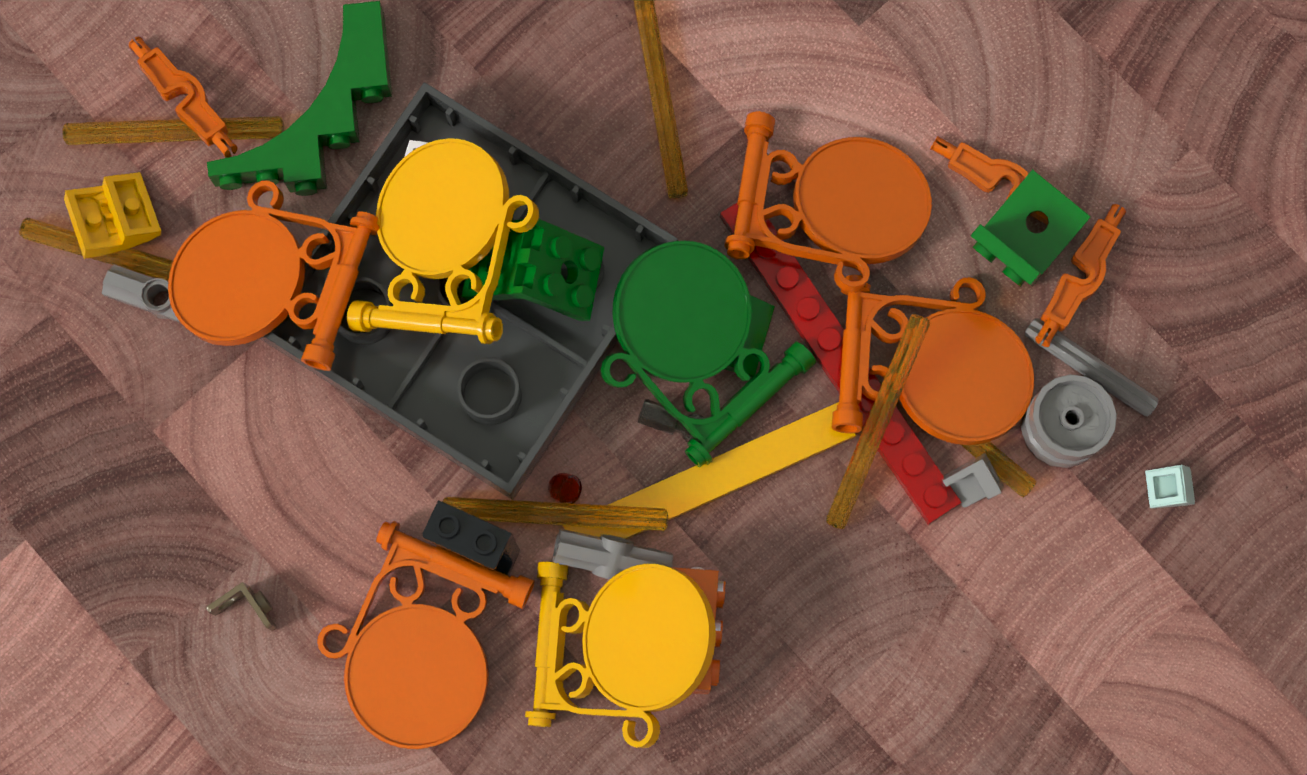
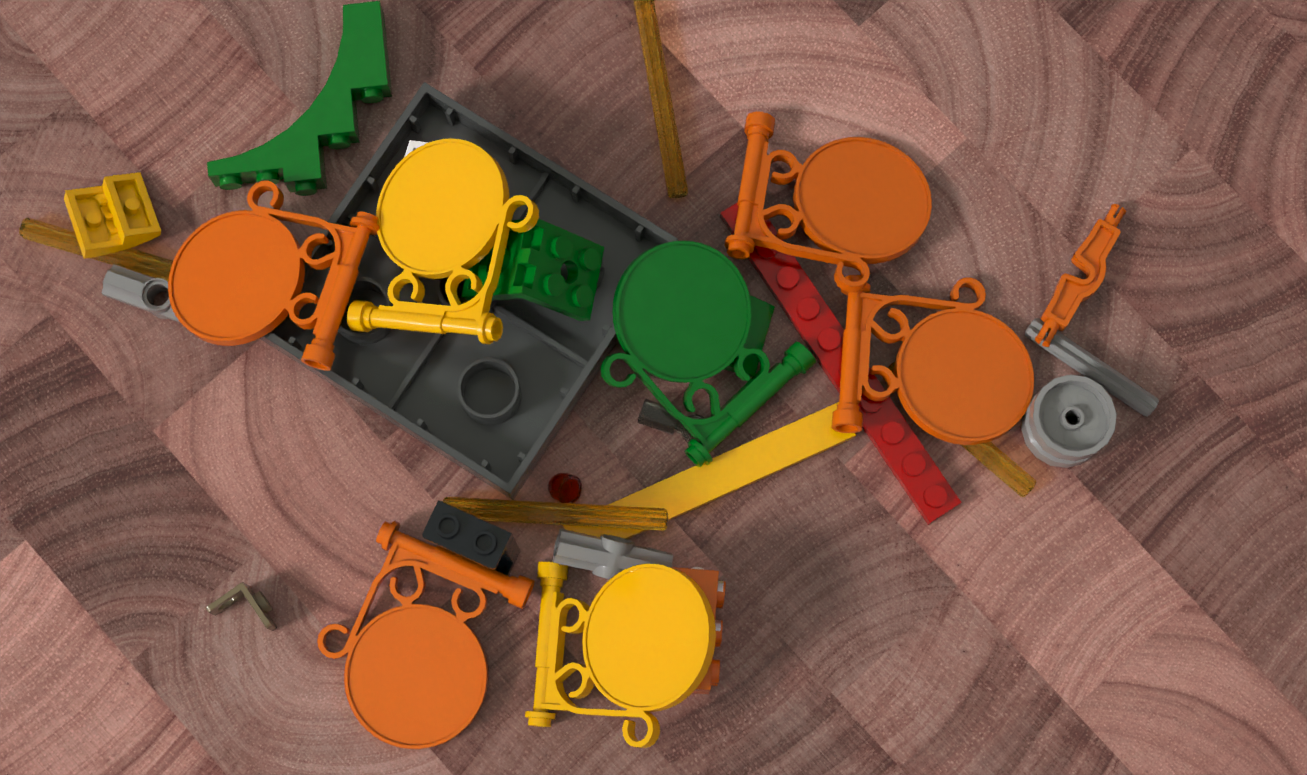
(165, 130): clear yellow axle -> none
(194, 108): orange piece -> none
(878, 421): clear yellow axle -> none
(974, 481): light grey panel -> none
(981, 169): orange piece -> none
(1022, 251): green bracket -> none
(1170, 486): light aqua slope -> none

